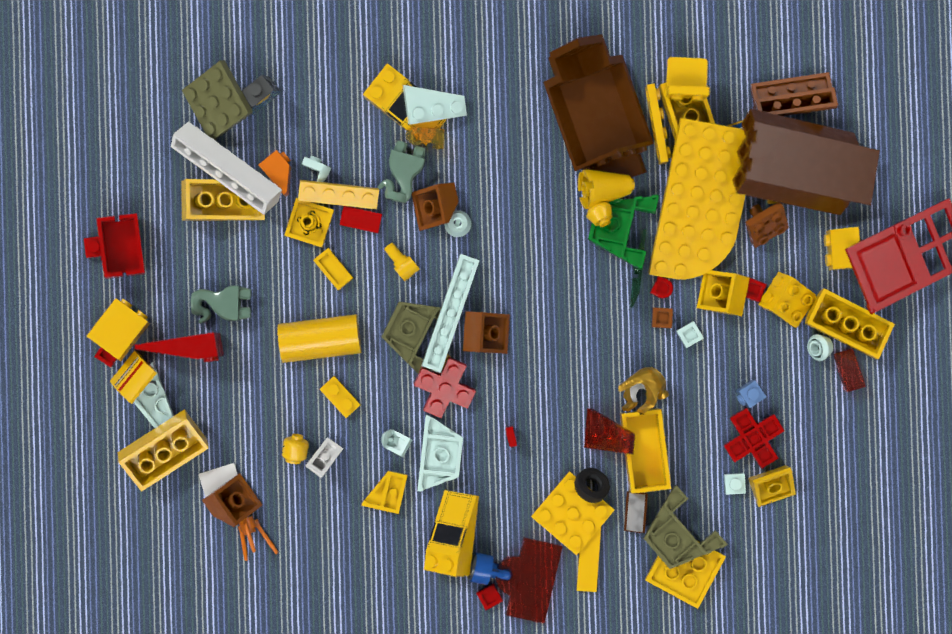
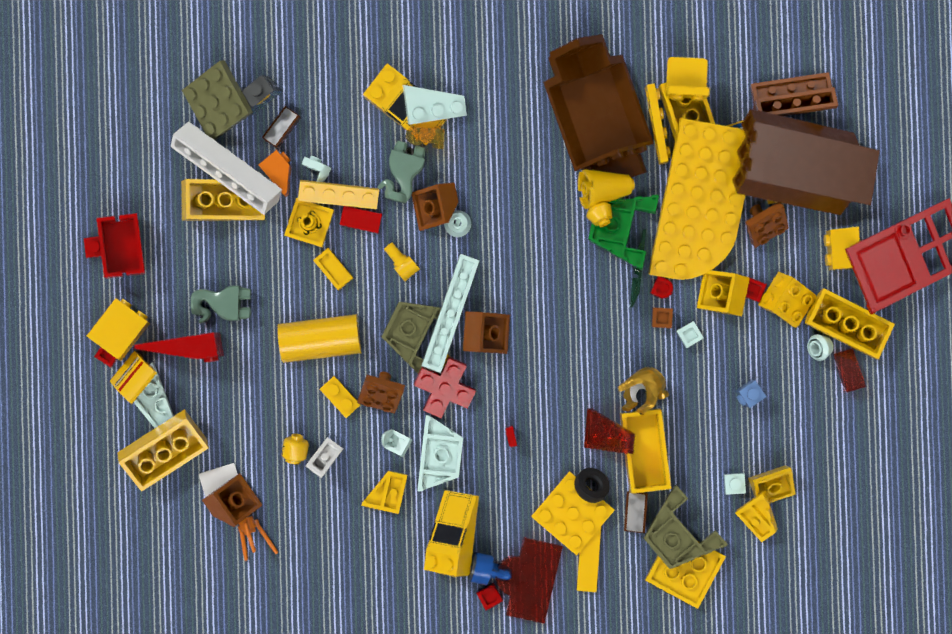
(281, 127): none -> flat silver slope
(381, 392): none -> dark orange plate
(753, 438): red plate -> none
(758, 516): none -> yellow wing

